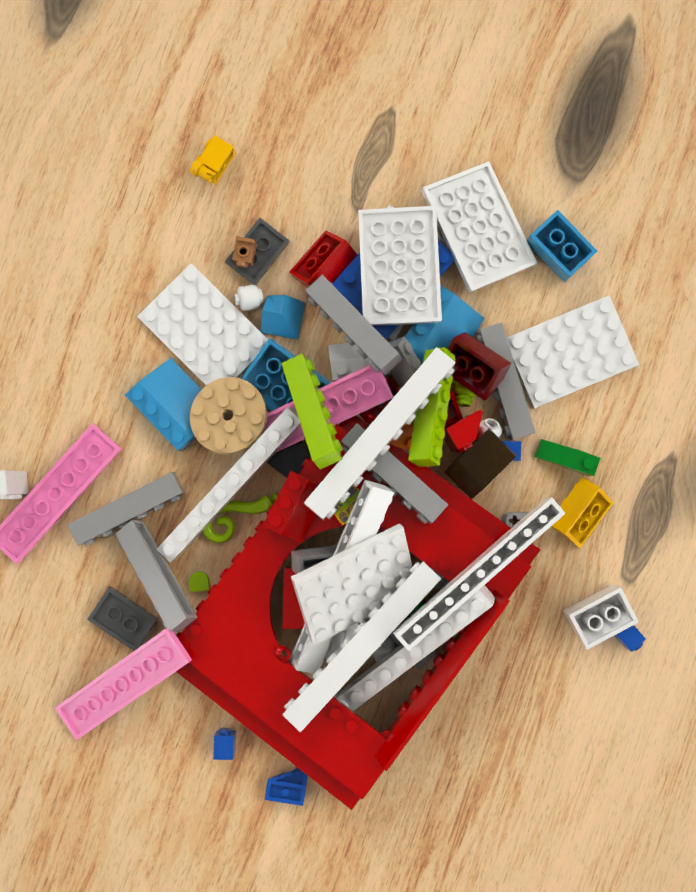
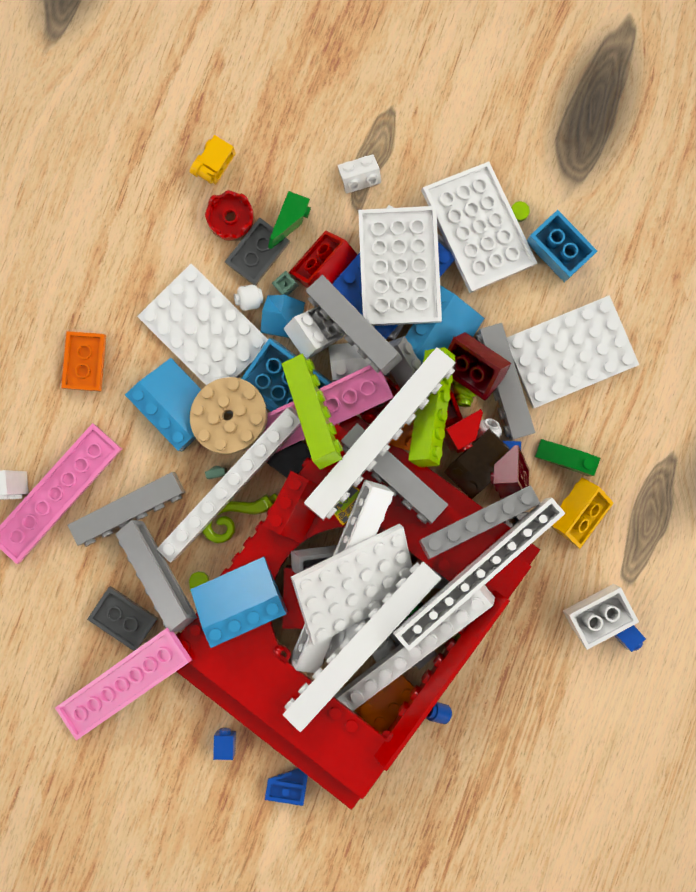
(83, 361): none -> orange plate
(215, 472): none -> sand green tile
(223, 204): none -> red plate
(238, 602): none -> dark azure slope
(244, 244): medium nougat brick -> none
(285, 283): none -> sand green tile
(290, 218): none -> green slope
(312, 332): none -> white slope
(360, 173): none -> white bracket
(383, 707): none -> orange plate
(440, 713): none -> blue brick
(479, 522): none -> light grey brick
(510, 473): none -> slope
(520, 210): none -> lime tile

